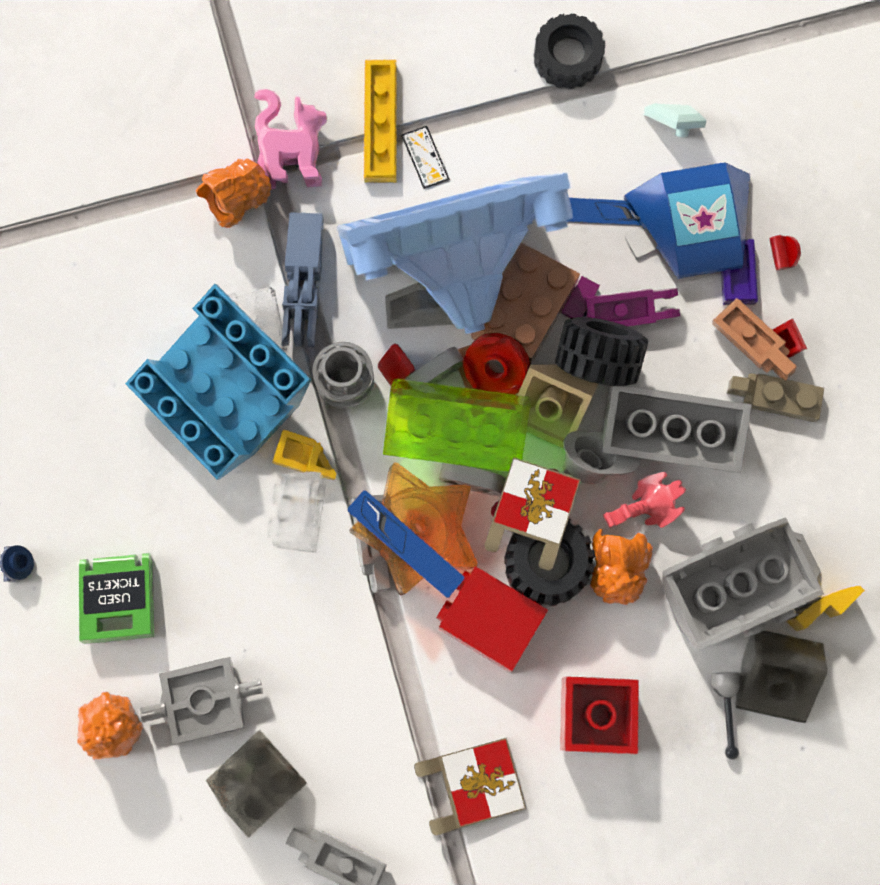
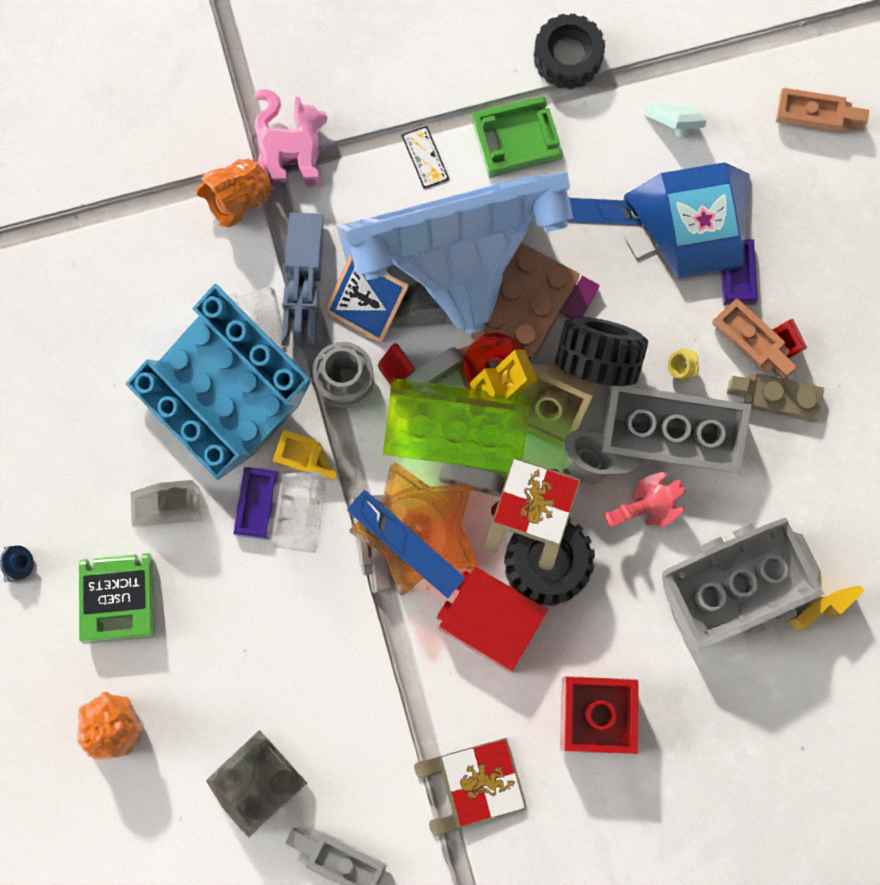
(166, 503): none -> clear smoke slope
(201, 700): light grey plate -> none
(255, 503): none -> dark purple tile
(366, 303): none -> piece
(380, 121): yellow tile -> none
(508, 378): none -> yellow slope
(522, 136): none -> bright green container
(620, 567): orange hair -> none
(631, 307): magenta hinge -> none
(677, 362): none -> light yellow plate
(727, 685): hinge -> none
(781, 676): clear smoke slope -> none
(785, 251): red plate -> none
(819, 111): none -> nougat hinge

